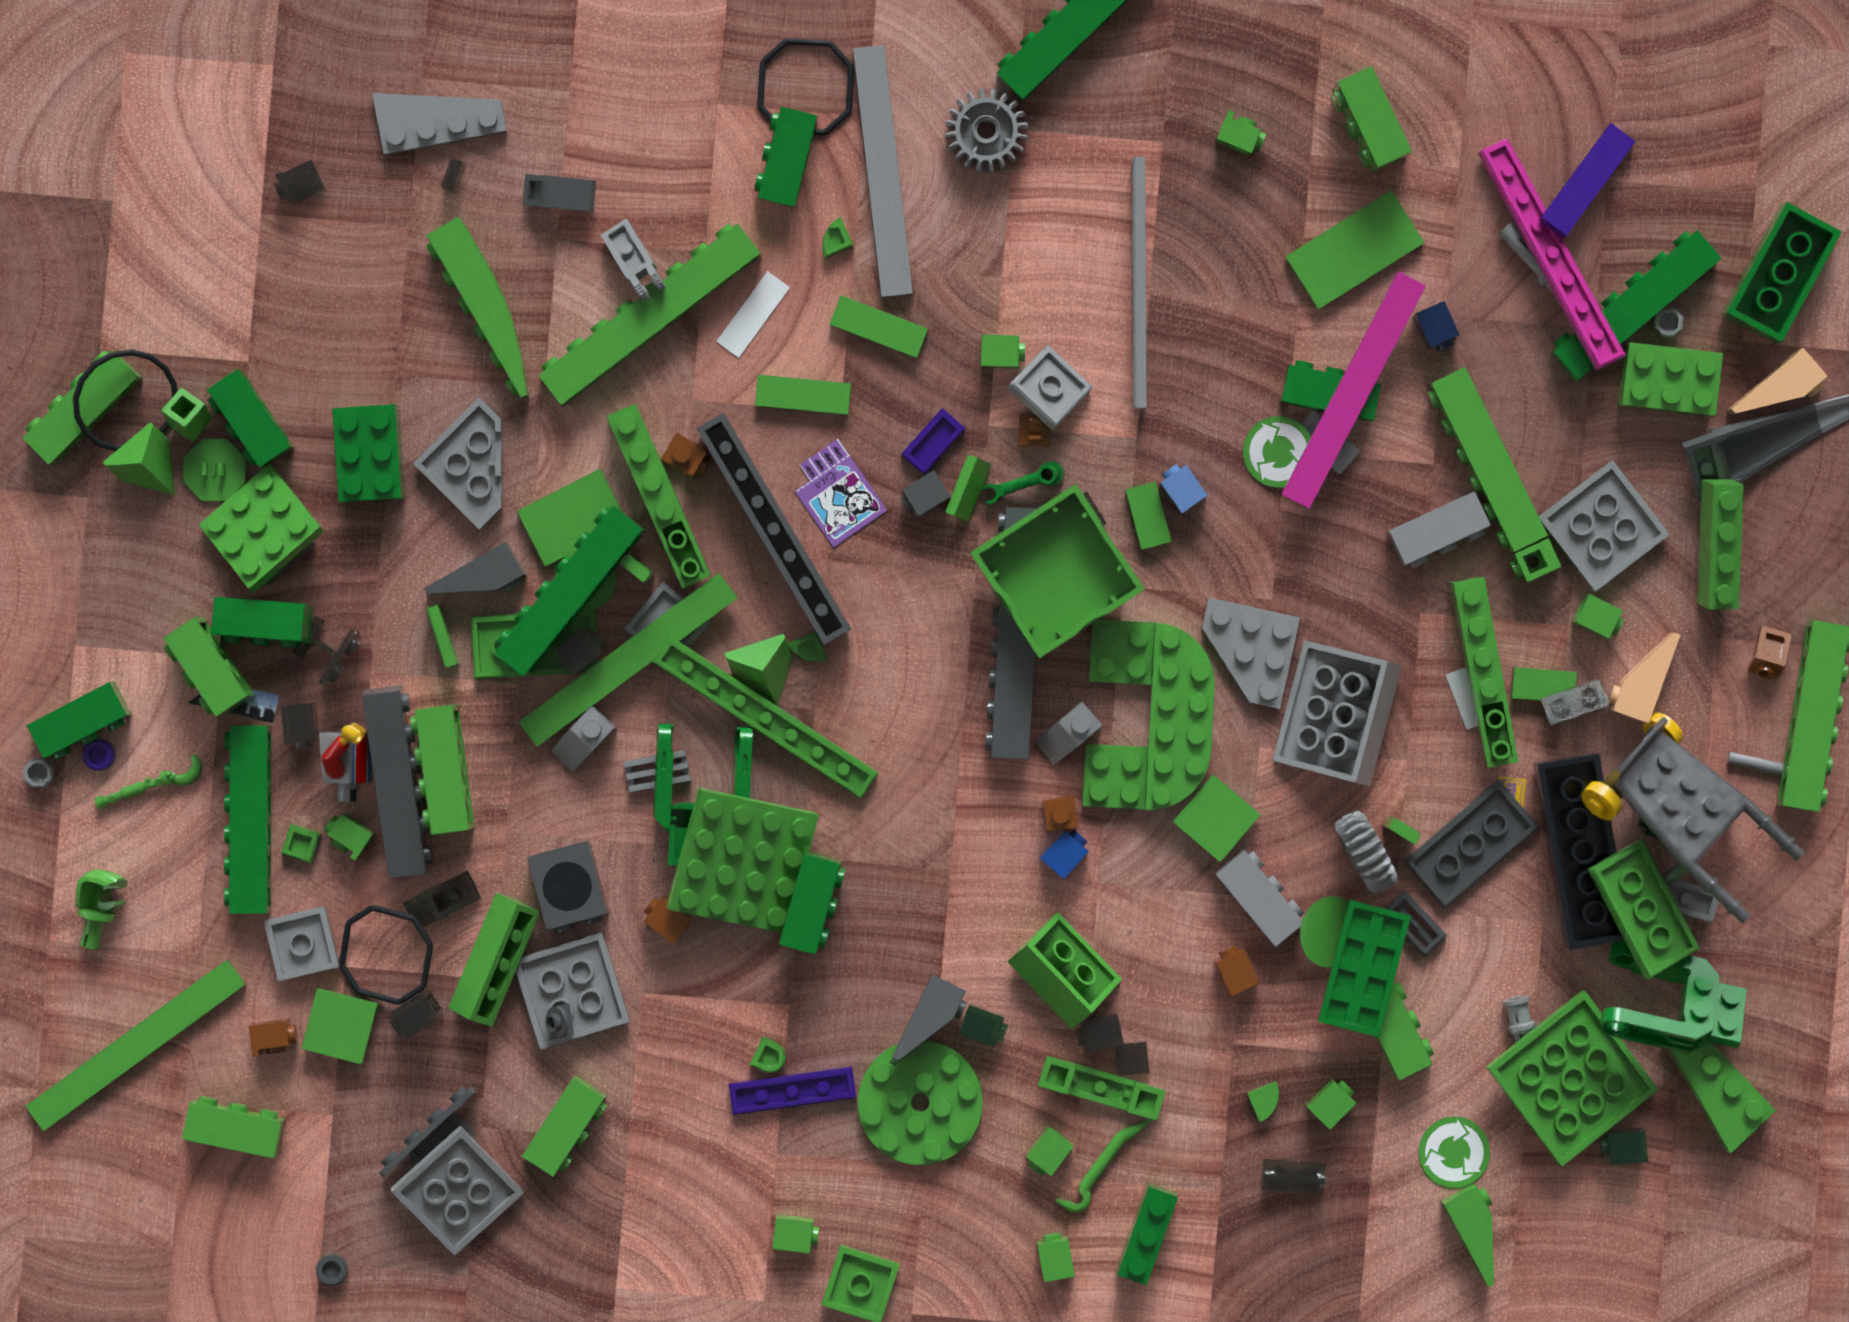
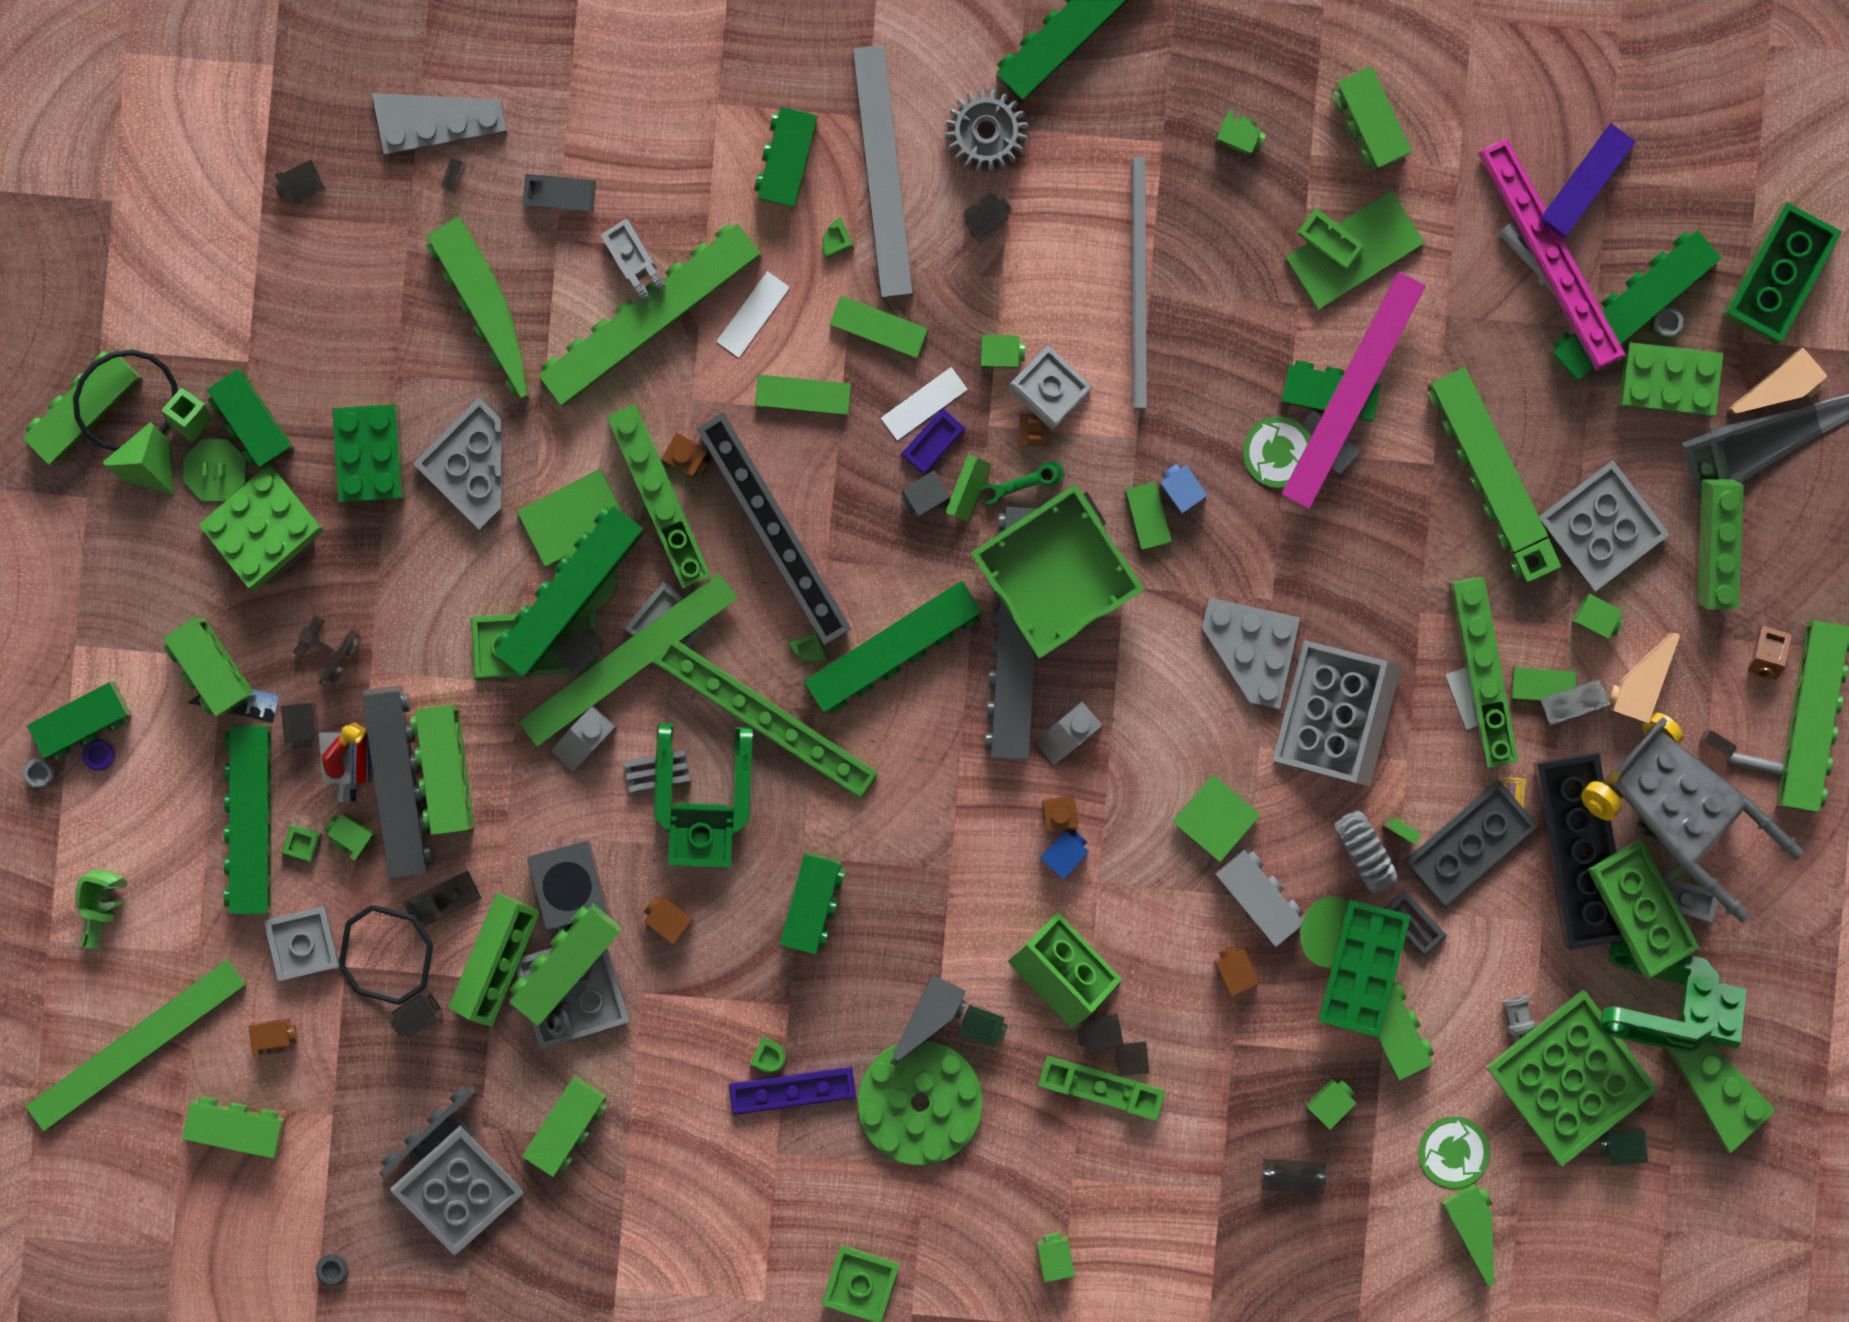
(166, 777): bright green piece -> none
(262, 622): green brick -> none
(340, 1026): bright green tile -> none
(443, 636): bright green tile -> none
(488, 572): dark grey slope -> none
(564, 964): none -> bright green brick
(637, 568): bright green tile -> none
(741, 860): bright green plate -> none
(762, 666): bright green slope -> none
(795, 1234): bright green brick -> none
(808, 42): black piece -> none
(838, 493): sticker -> none
(893, 646): none -> green brick
(924, 403): none -> white sticker
(988, 216): none -> clear smoke brick
(1048, 1151): bright green brick -> none
(1100, 1165): bright green piece -> none
(1146, 1233): green brick -> none
(1178, 723): bright green plate -> none
(1264, 1100): bright green tile -> none
(1330, 239): none -> bright green plate
(1436, 326): dark blue brick -> none
(1439, 530): light grey brick -> none
(1718, 742): none -> clear smoke tile

